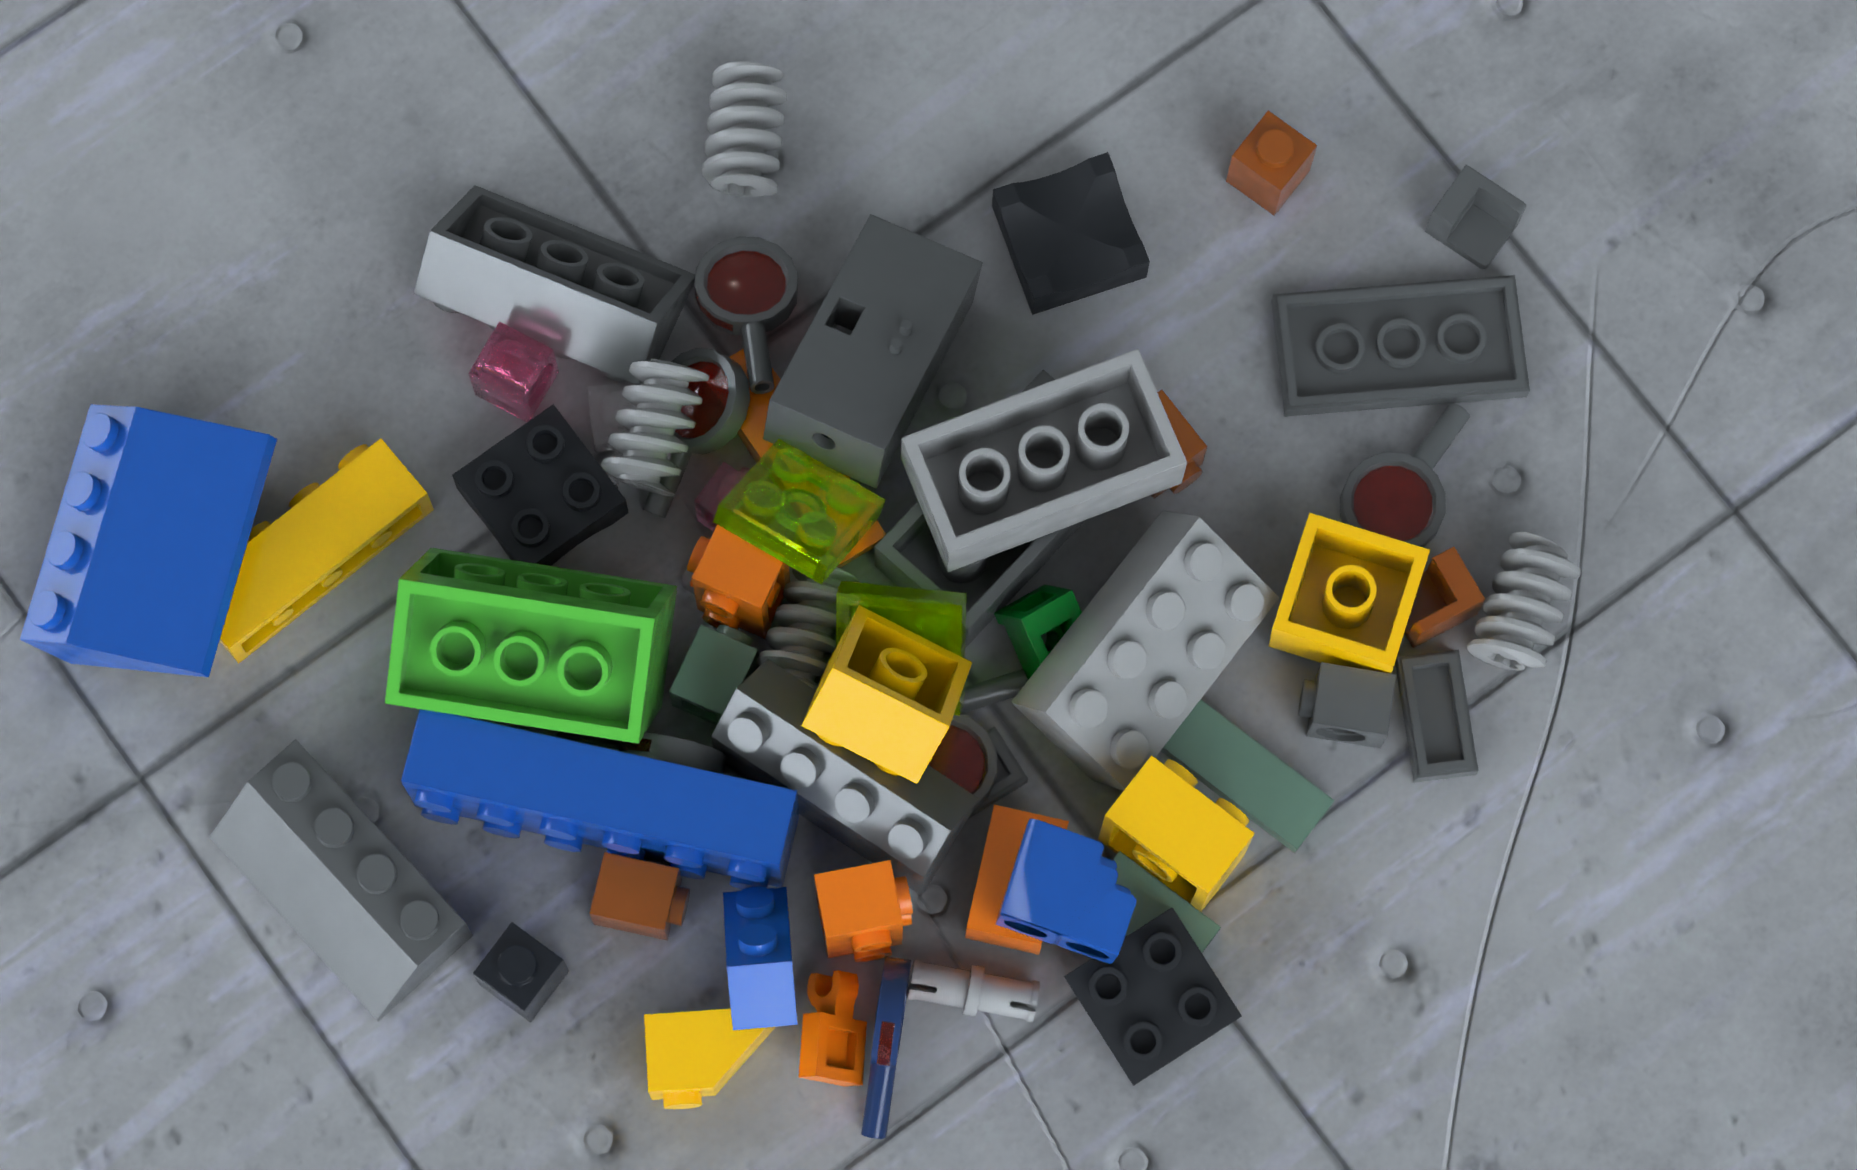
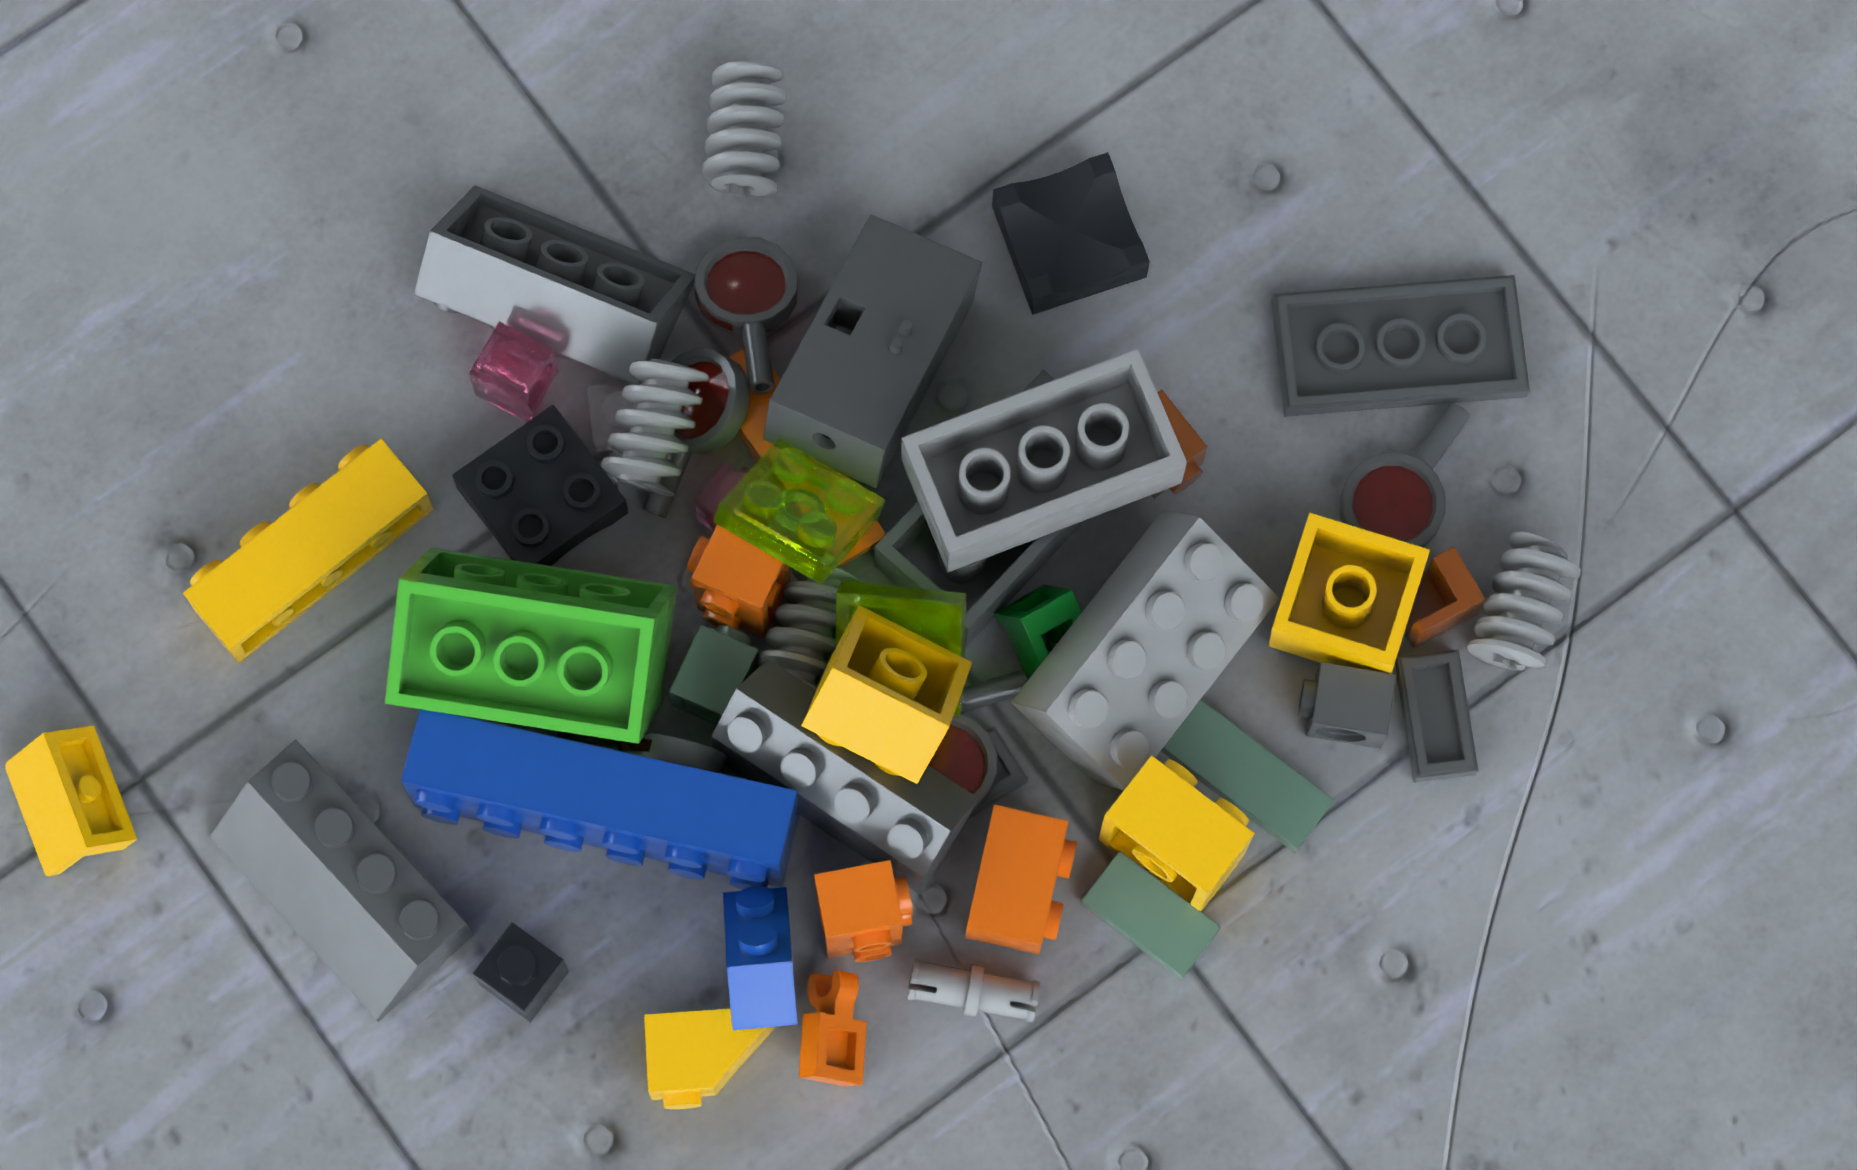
(69, 798): none -> yellow panel
(148, 541): blue slope -> none
(638, 897): dark orange brick -> none
(885, 1046): dark blue piece -> none
(1066, 893): blue piece -> none
(1153, 997): black brick -> none
(1271, 162): dark orange brick -> none
(1475, 217): dark grey panel -> none

